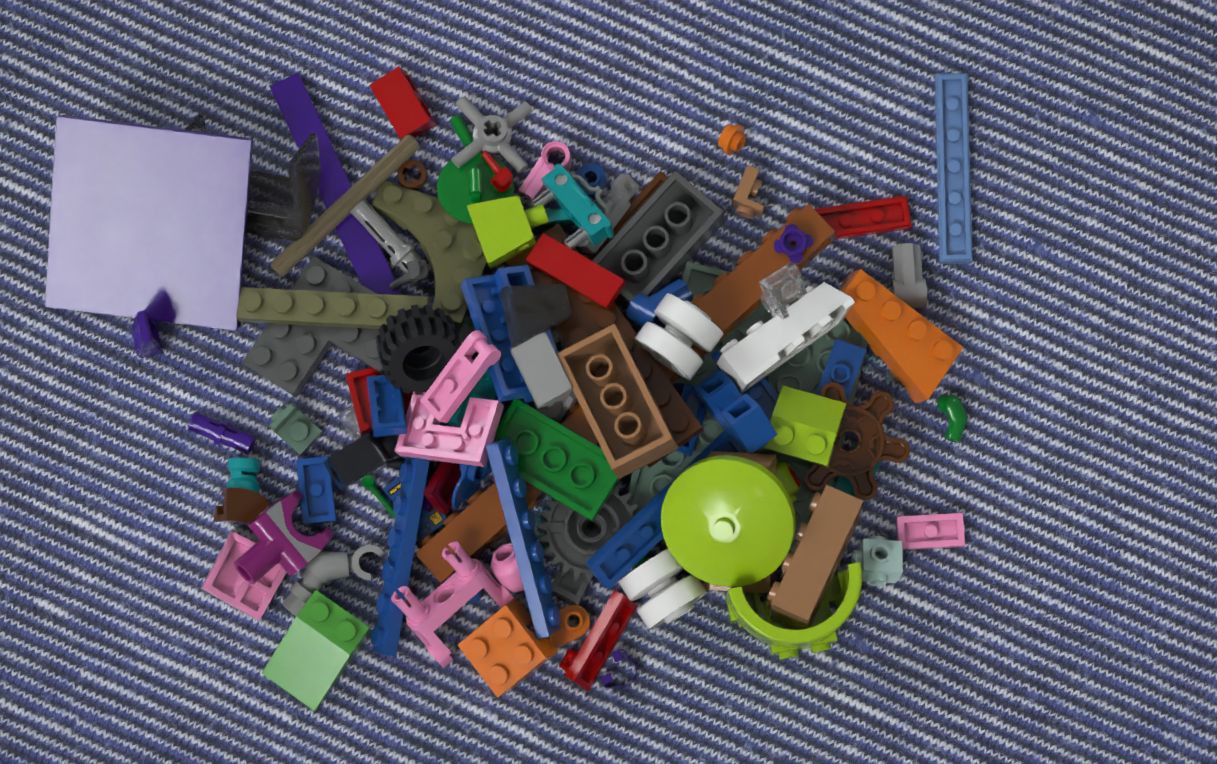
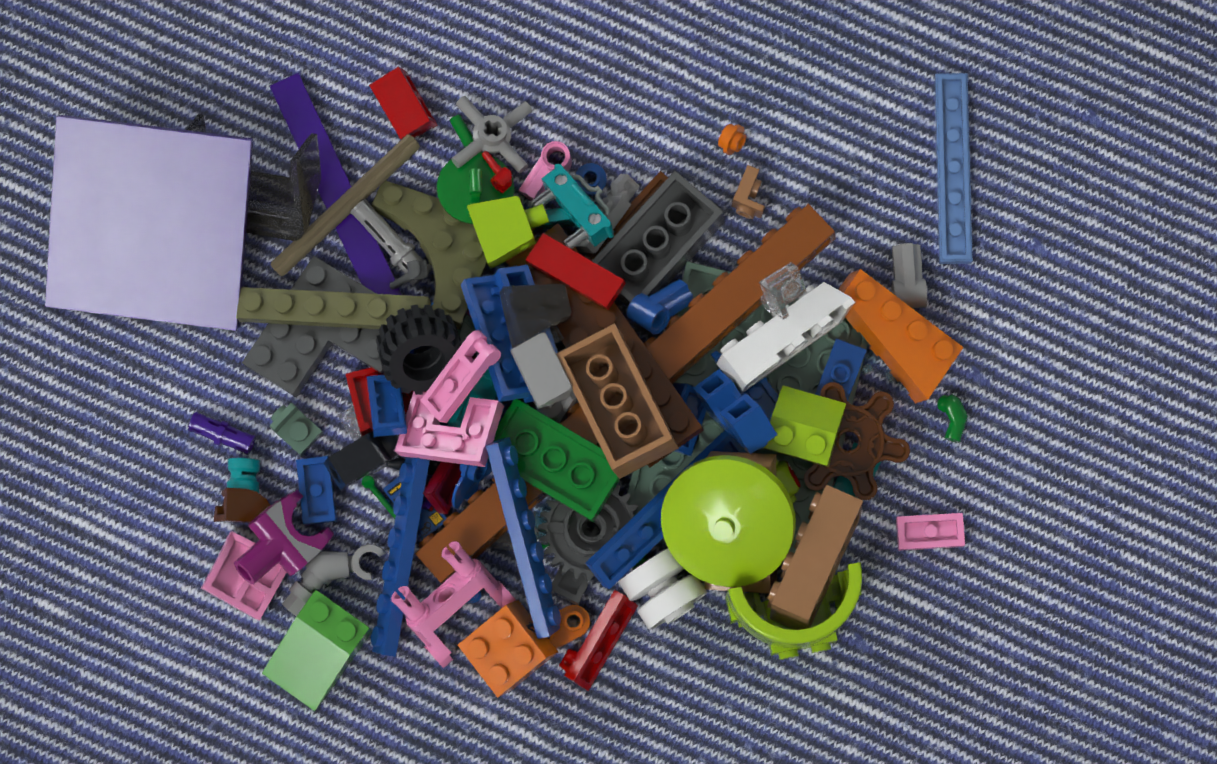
(146, 335): dark purple slope -> none
(409, 166): reddish brown bush -> none
(505, 568): bright pink head -> none
(608, 678): dark purple piece -> none
(684, 327): white wheel -> none
(791, 234): dark purple plate -> none
(868, 217): red tile -> none
(879, 560): light aqua brick -> none

